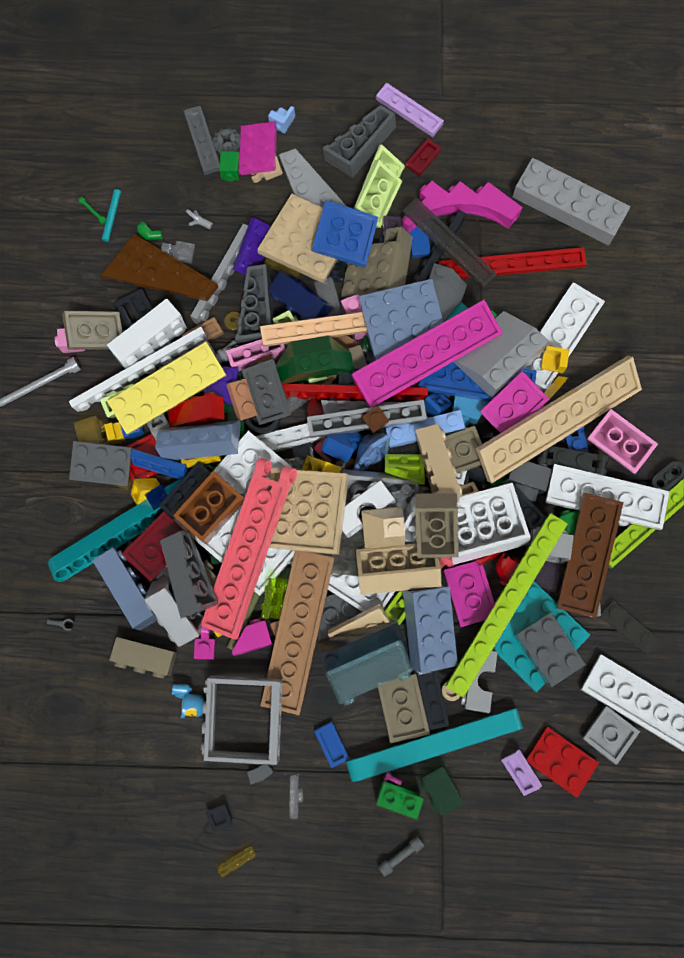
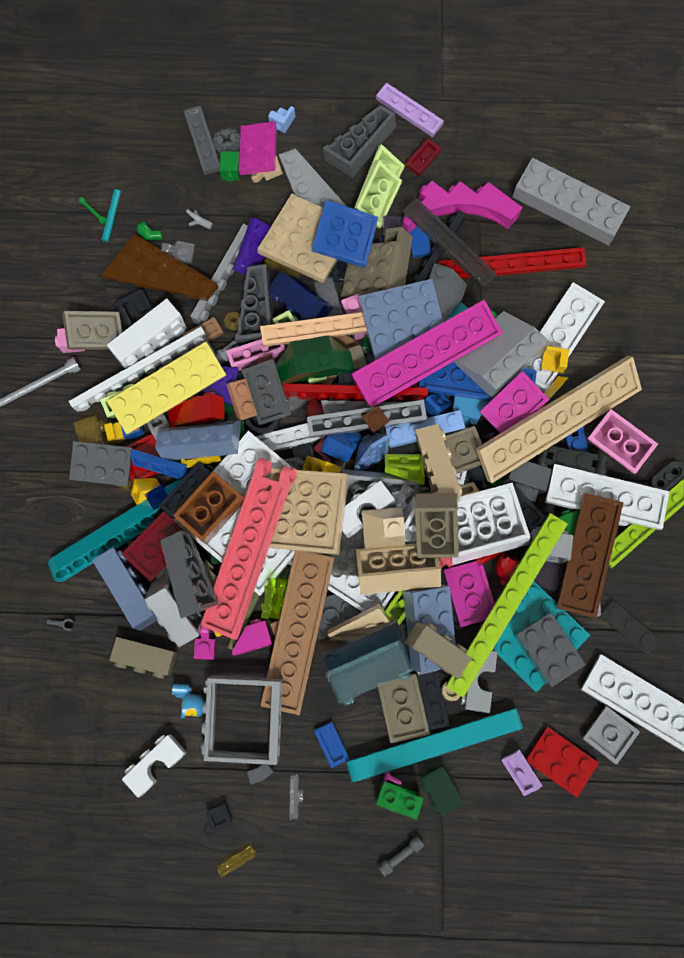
(139, 777): none -> white arch
(438, 649): none -> dark tan brick

